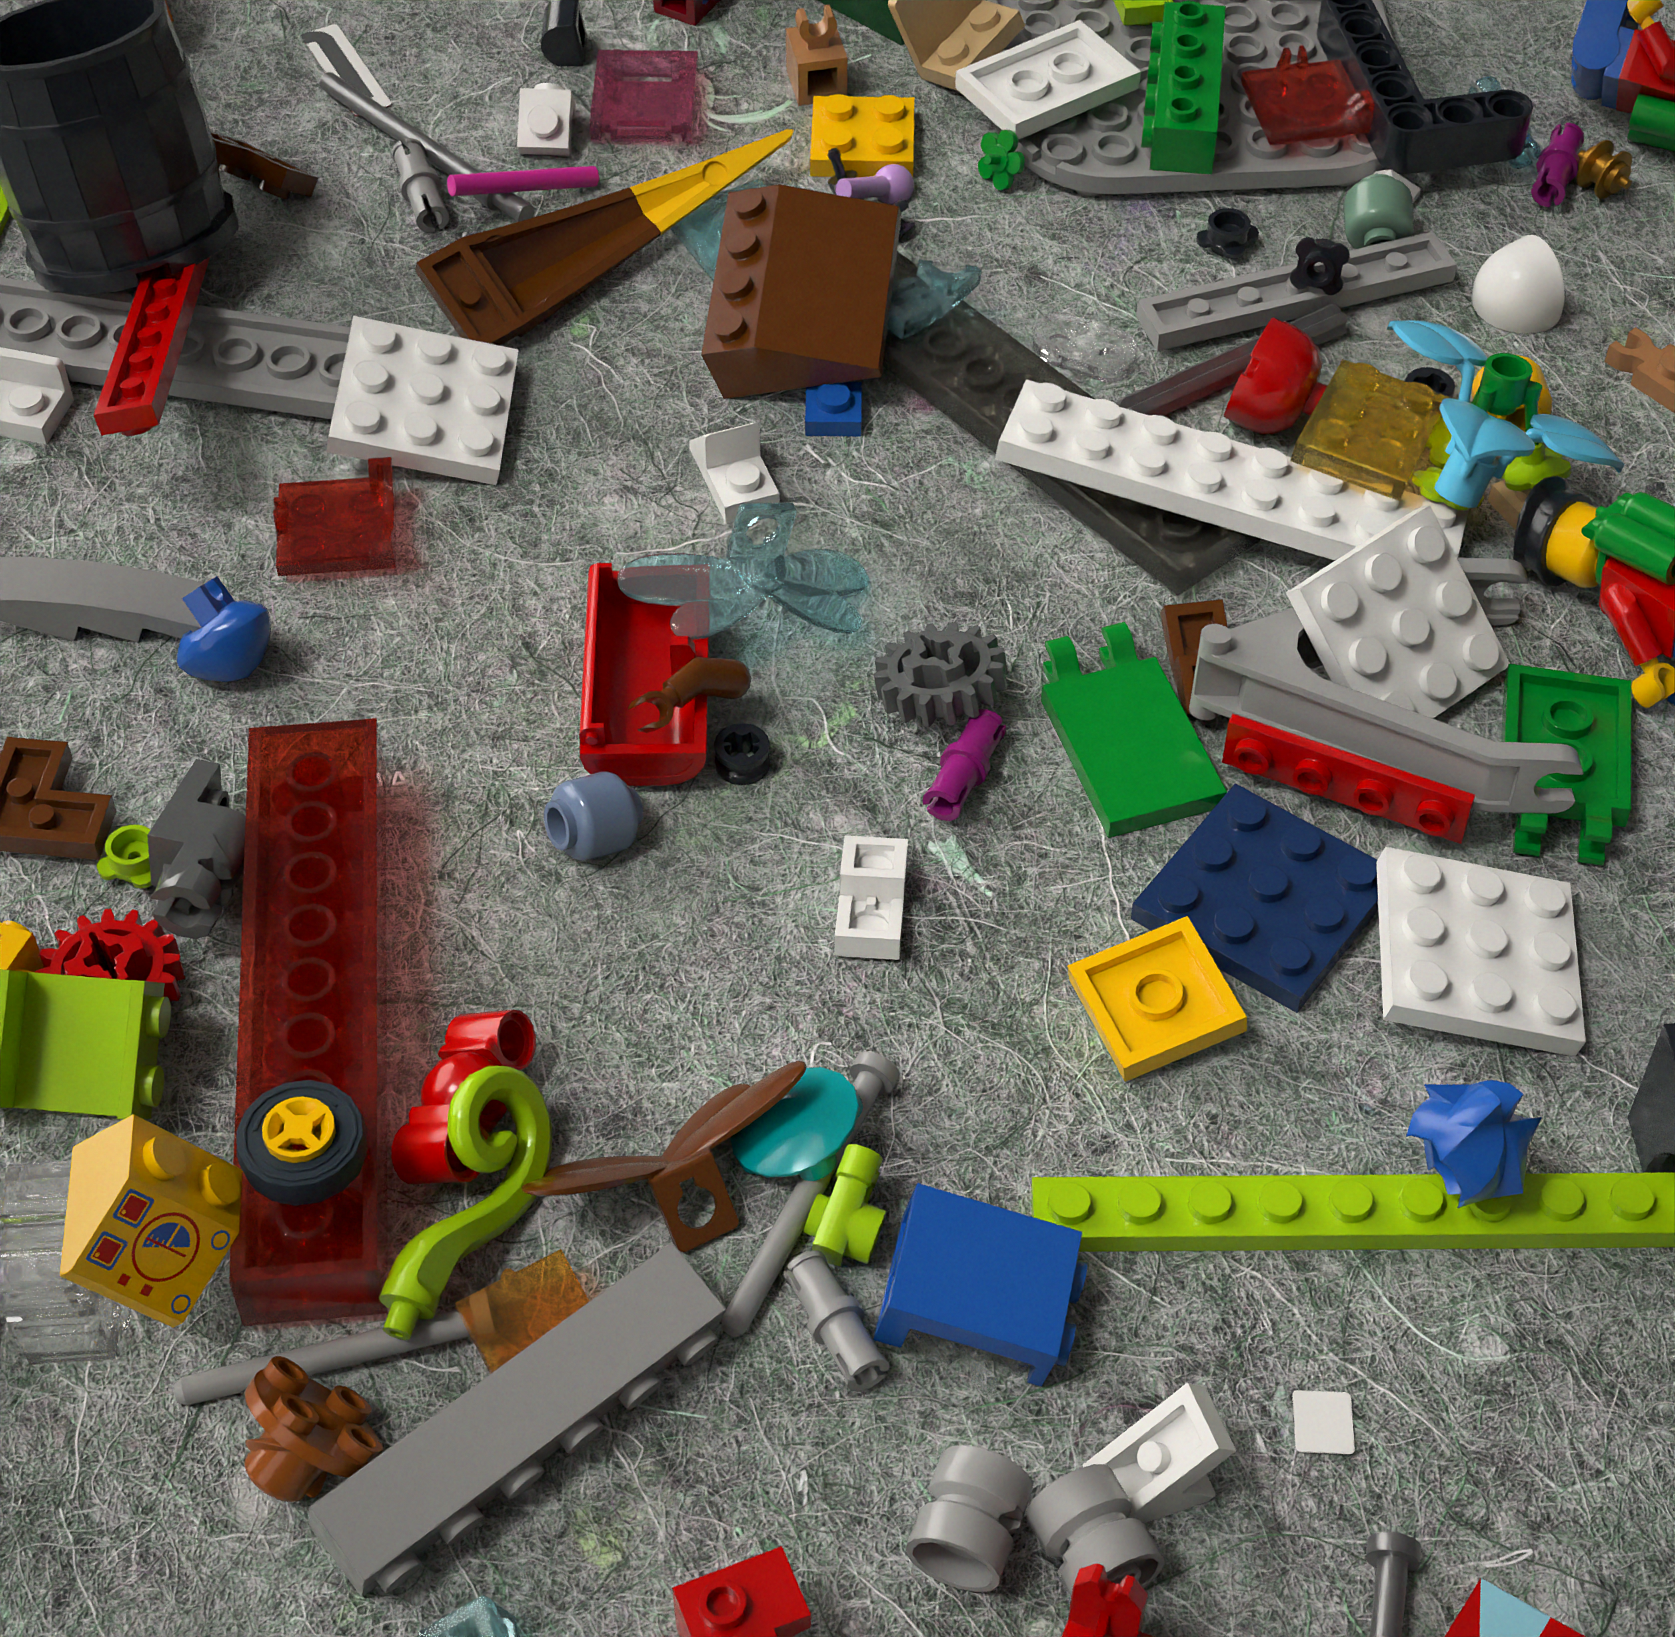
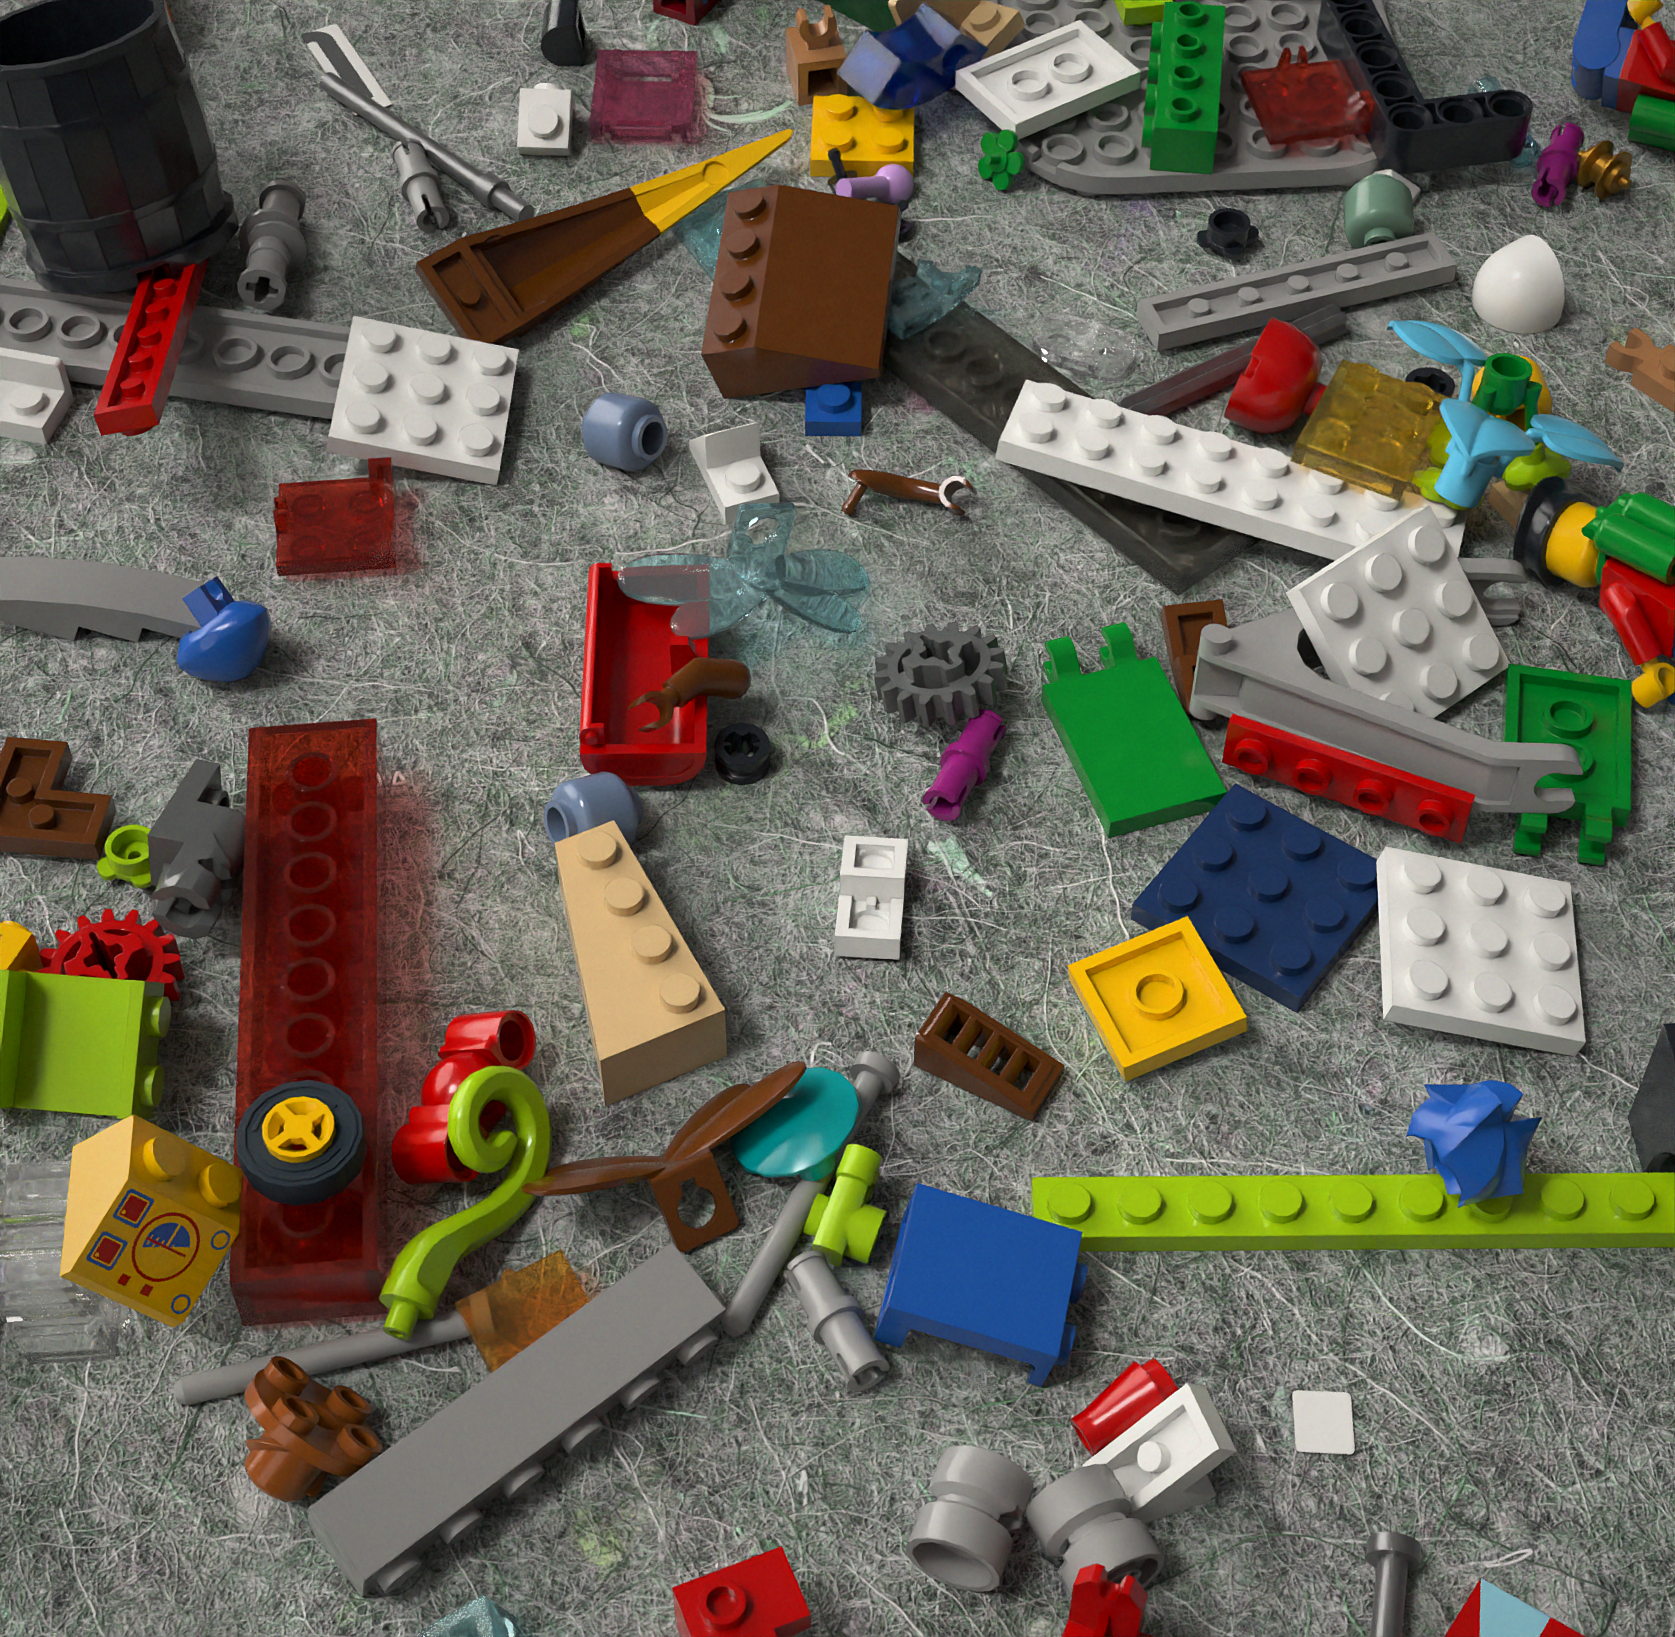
(272, 245): none -> light grey piece
(275, 174): reddish brown plate -> none
(522, 180): dark pink bar -> none
(623, 431): none -> sand blue head
(637, 977): none -> tan wedge
(905, 488): none -> reddish brown piece
(911, 61): none -> clear blue brick
(976, 1028): none -> reddish brown slope
(1122, 1404): none -> red cone
(1321, 250): black plate -> none

